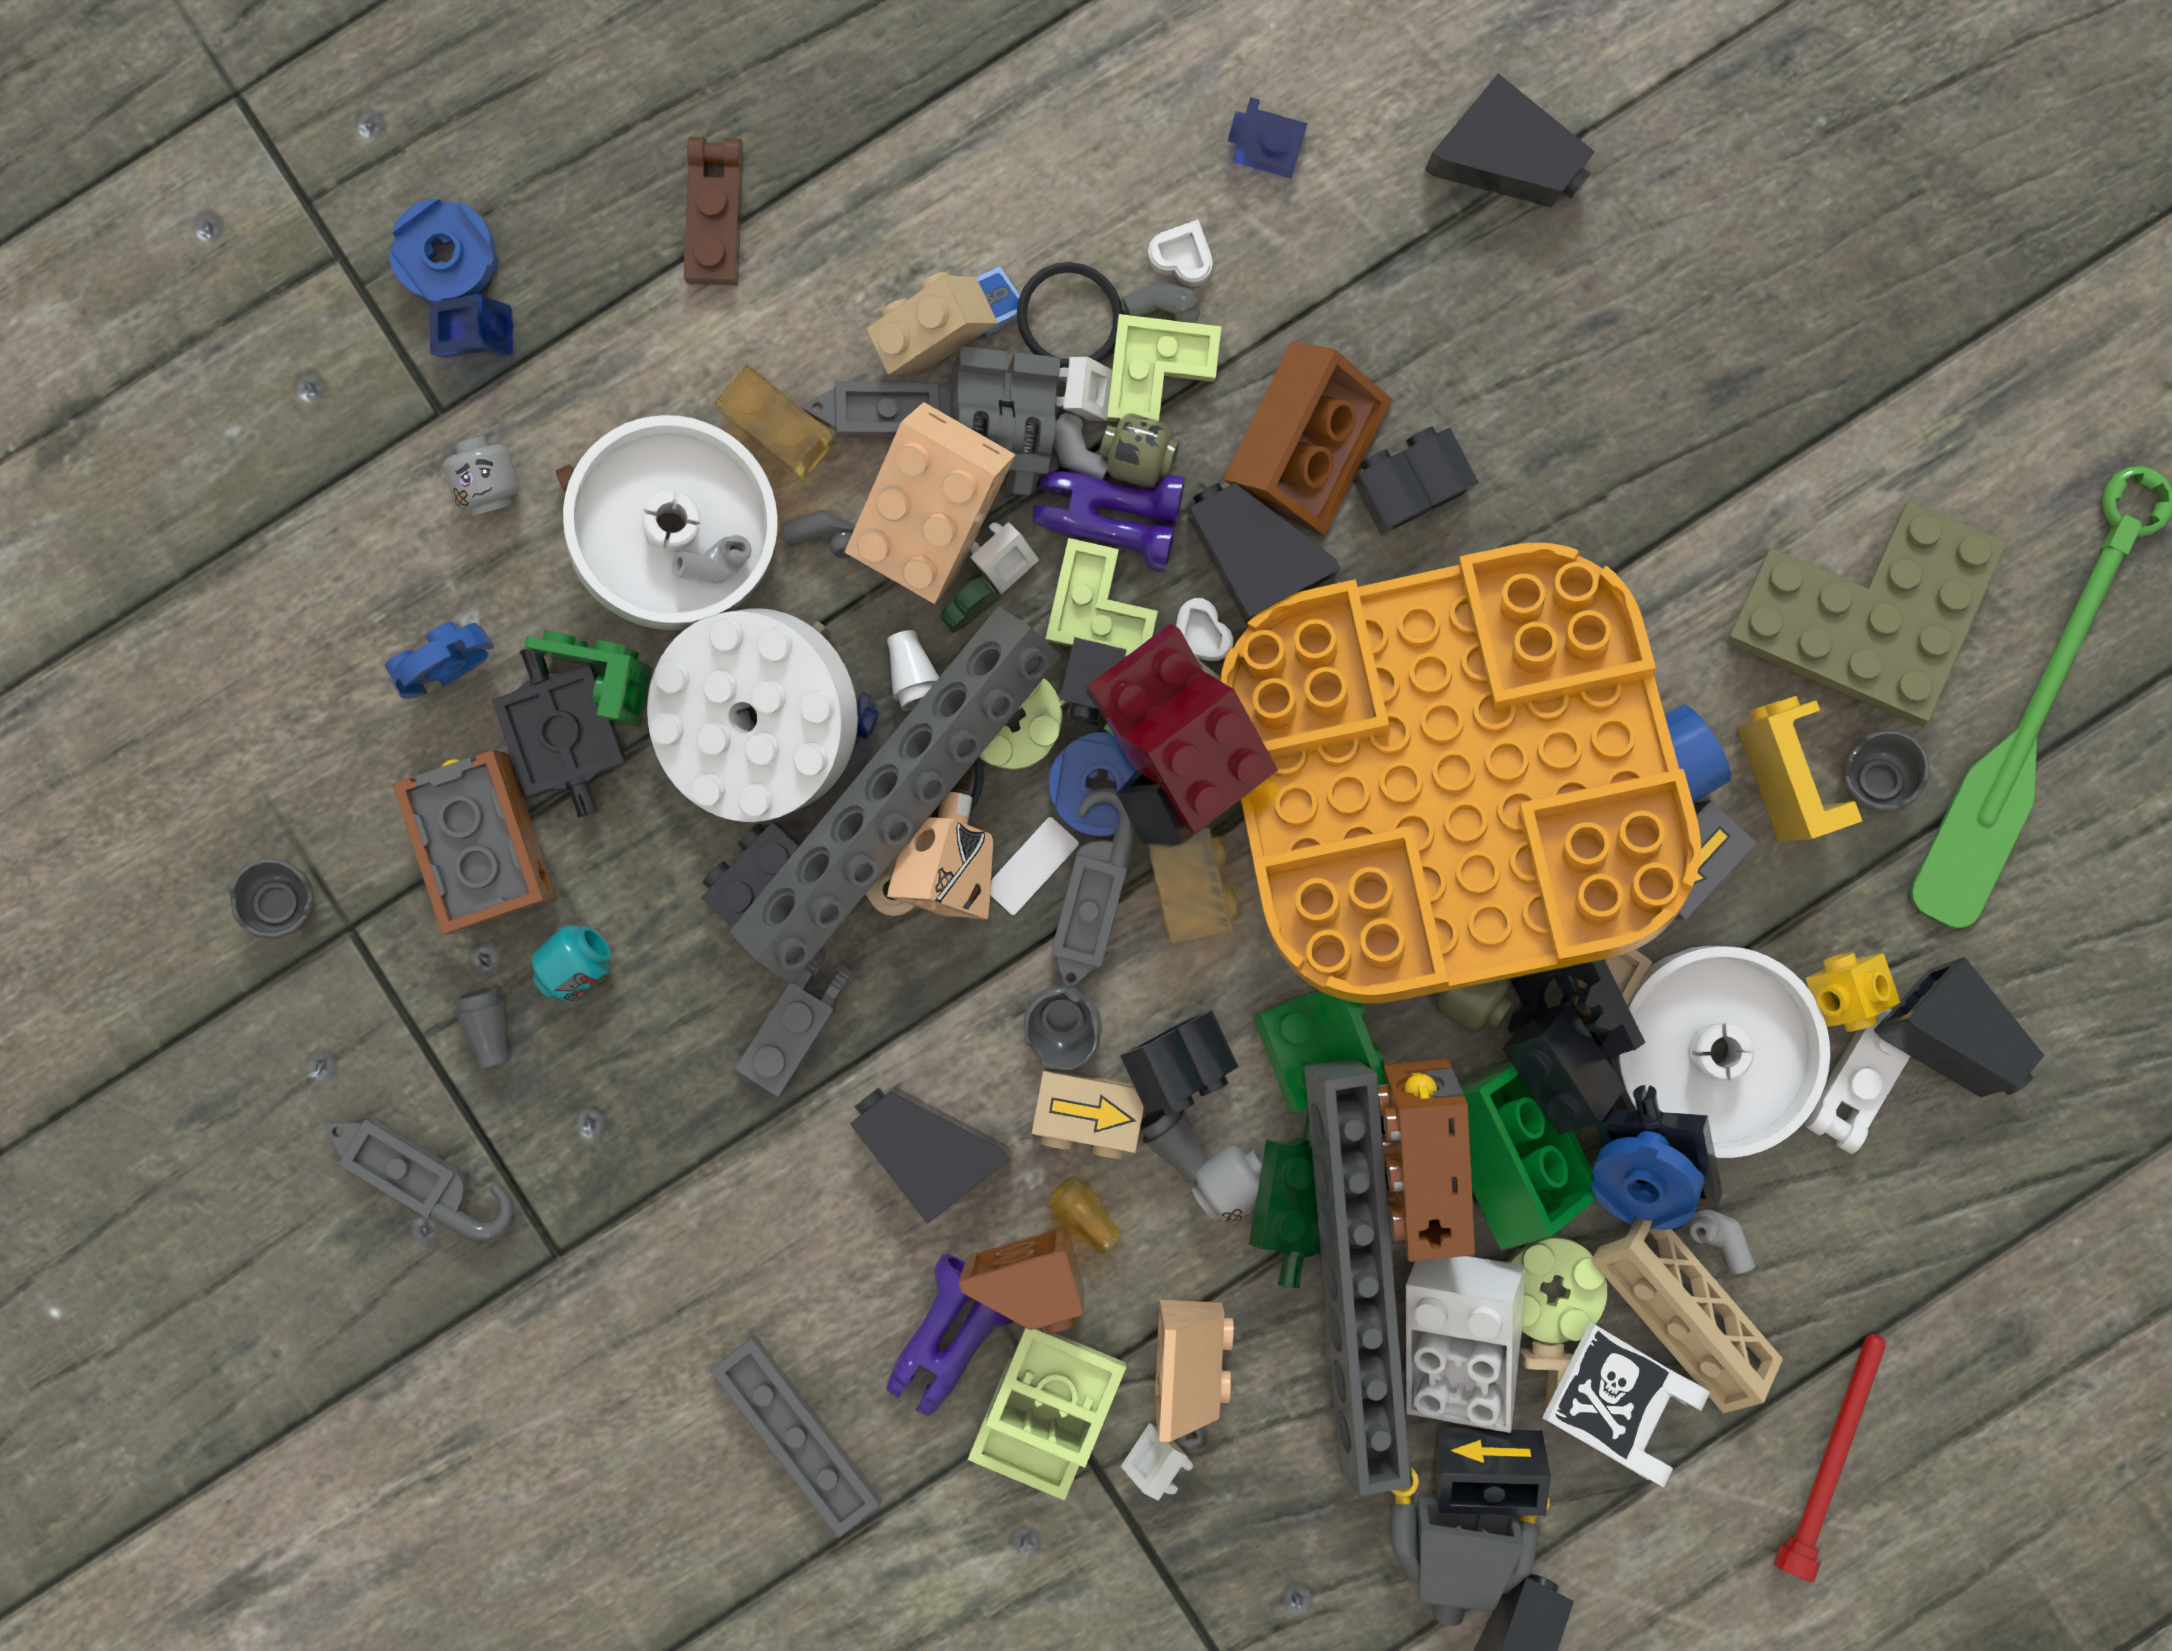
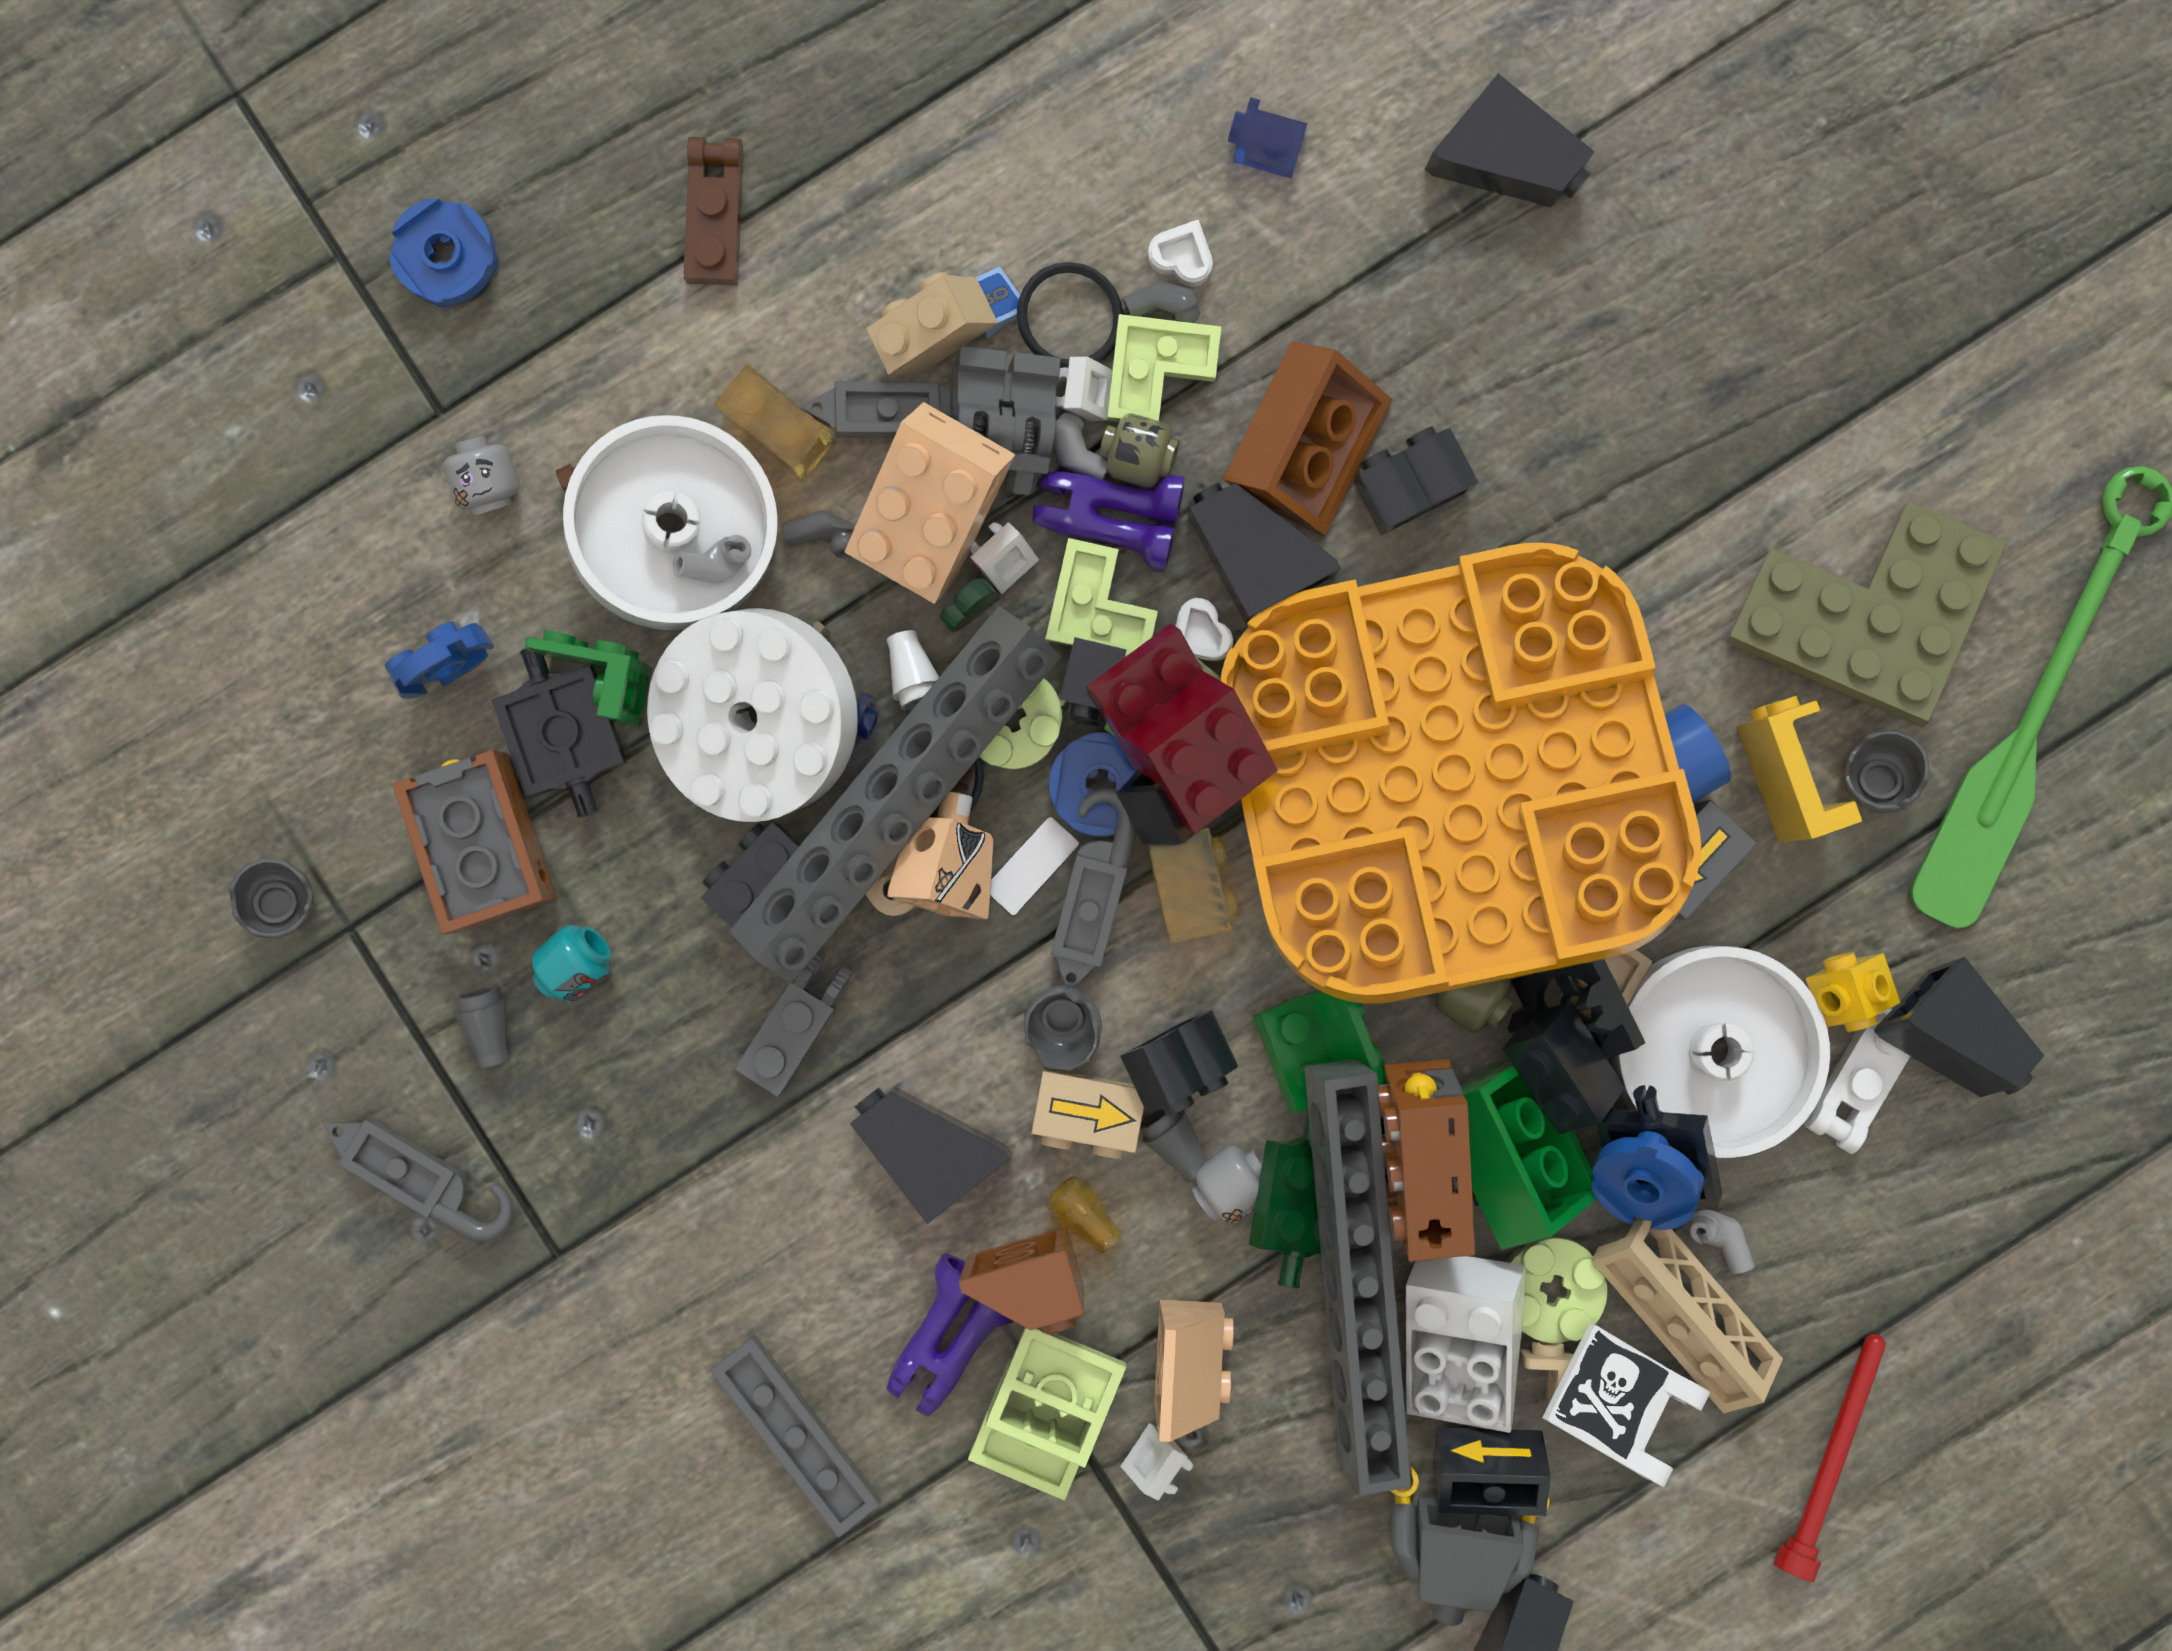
(470, 326): clear blue bracket -> none

